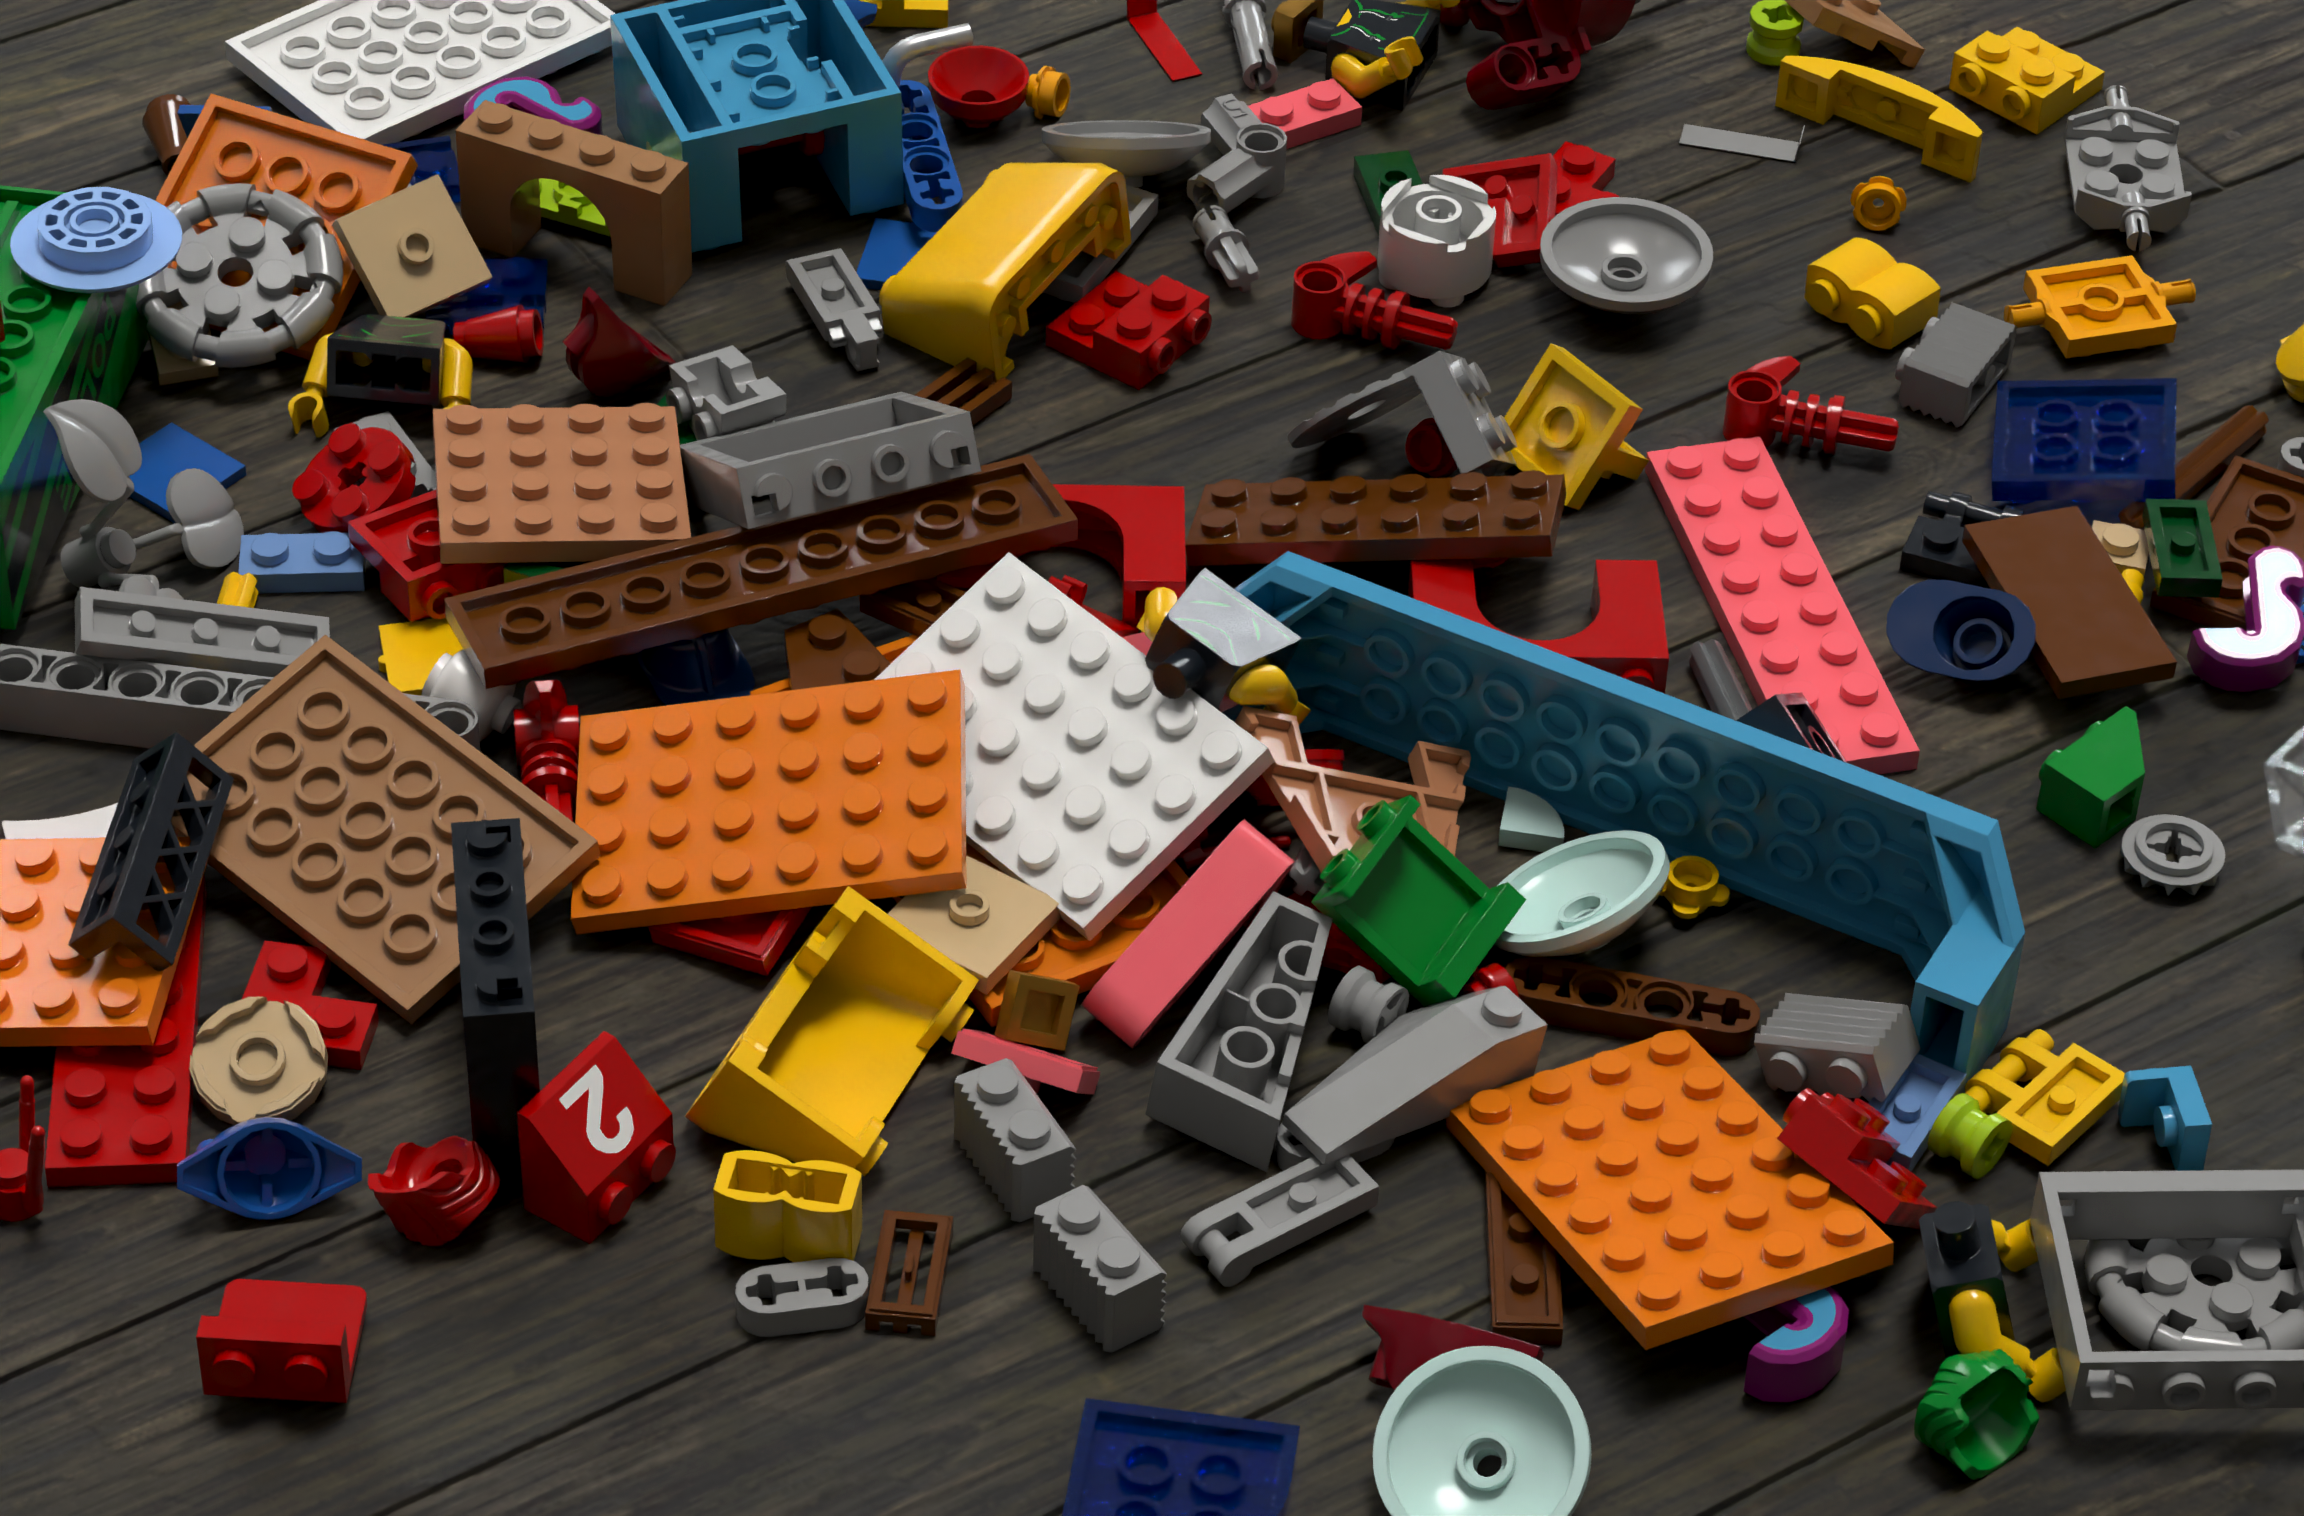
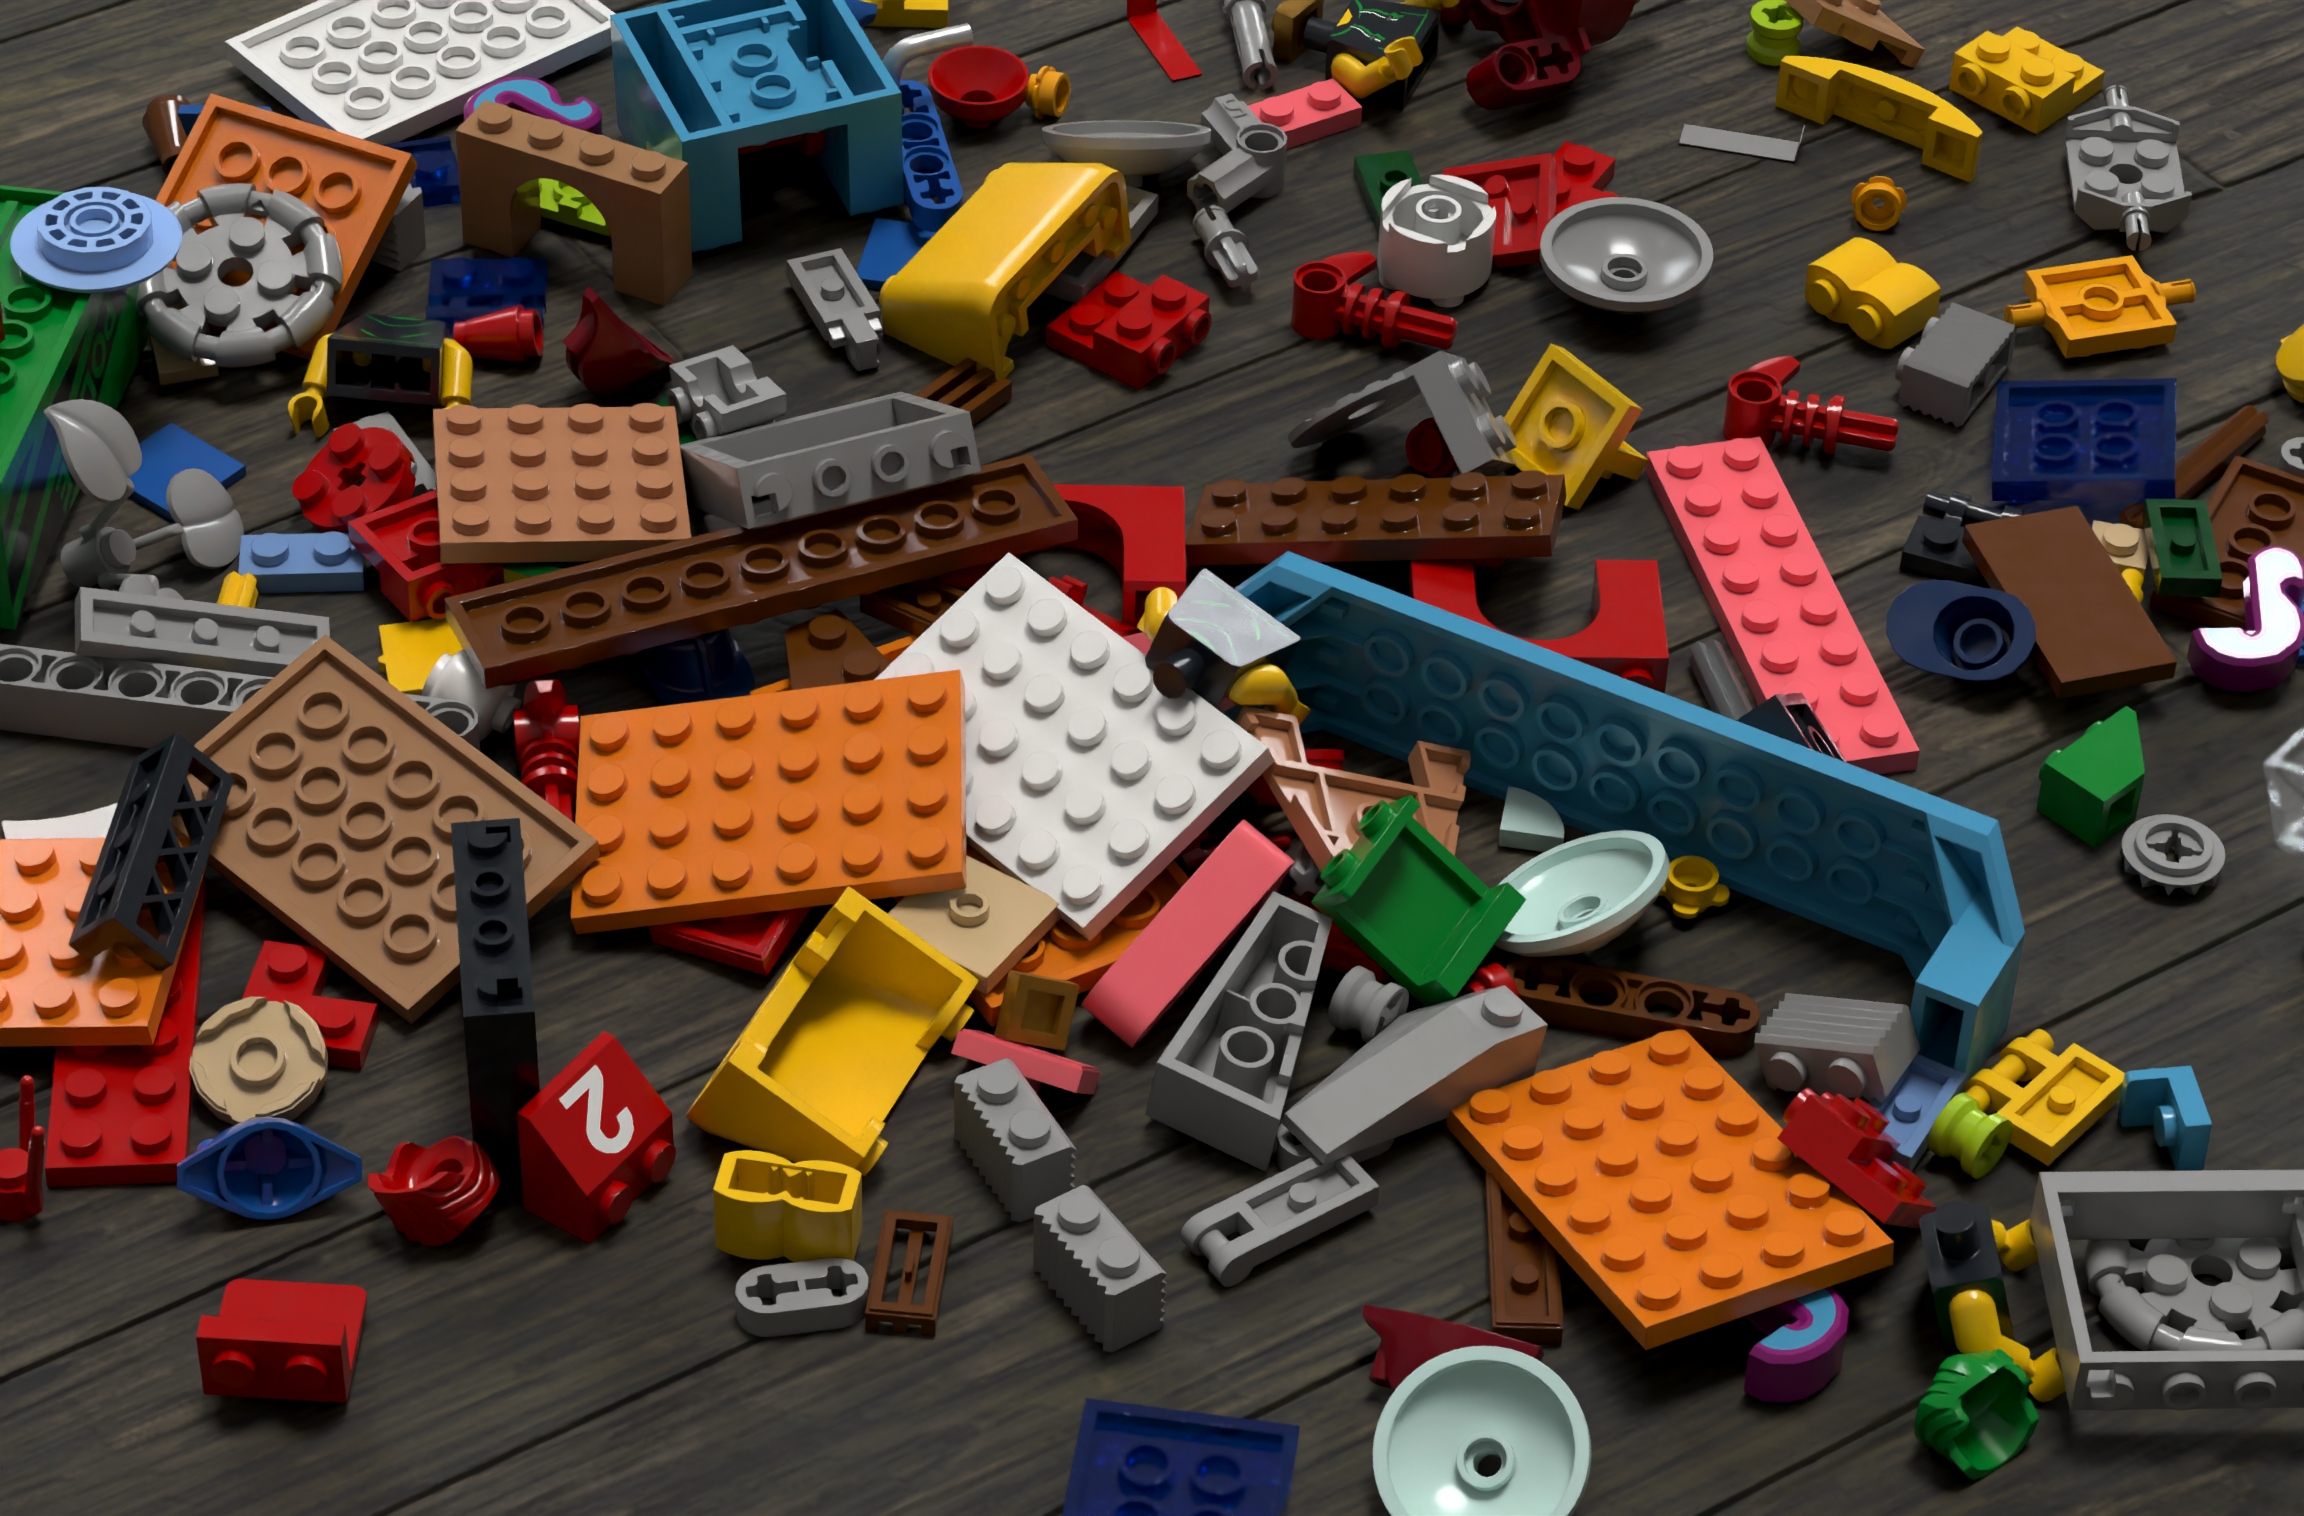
(412, 250): tan plate -> none

